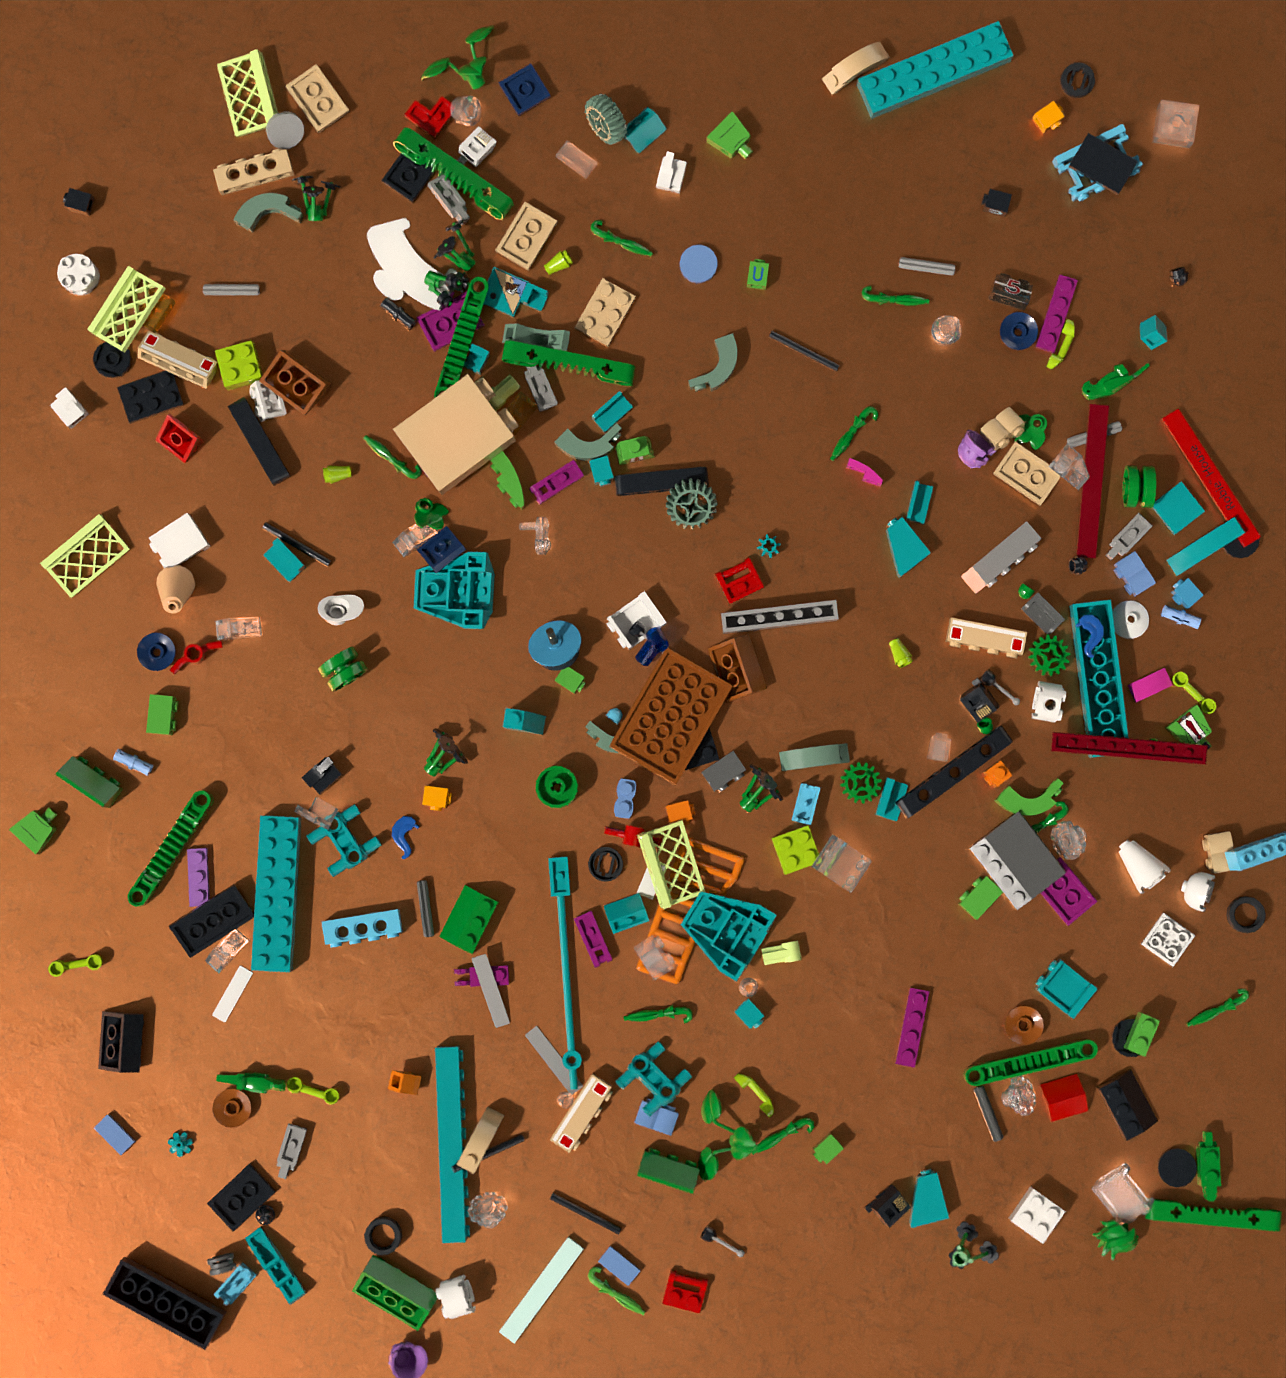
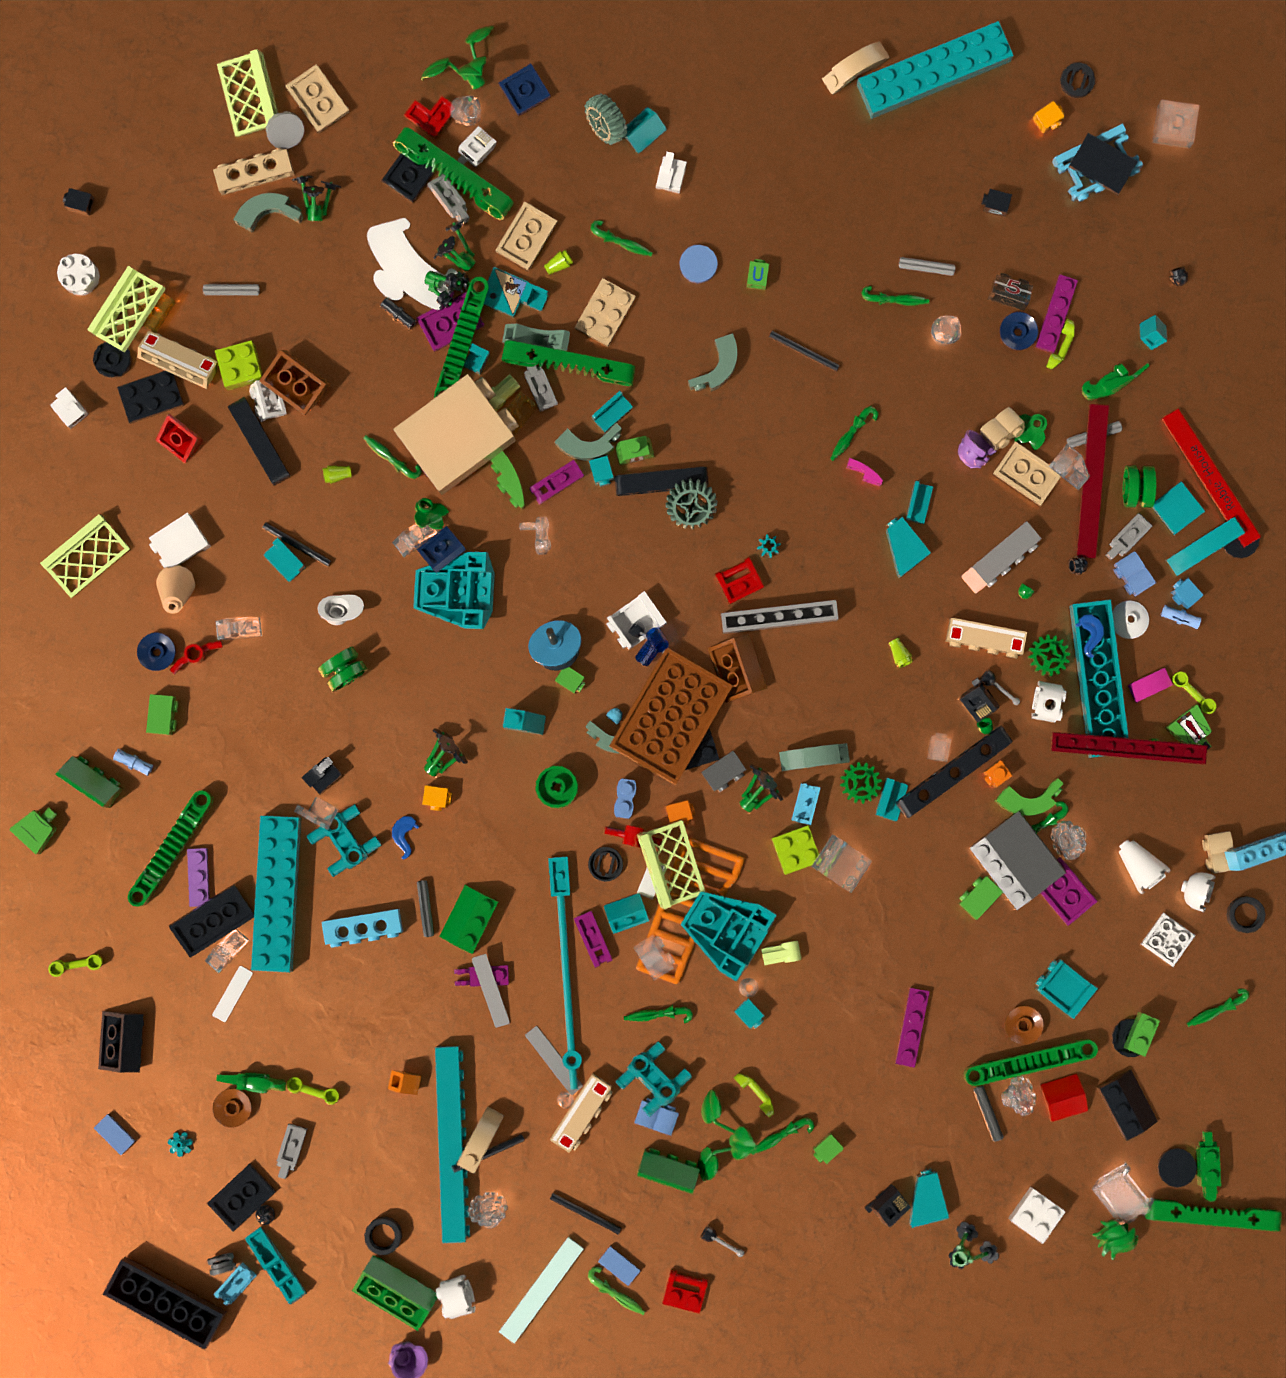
(576, 159): clear tile -> none
(731, 137): bright green torso -> none
(1042, 614): dark grey hinge -> none

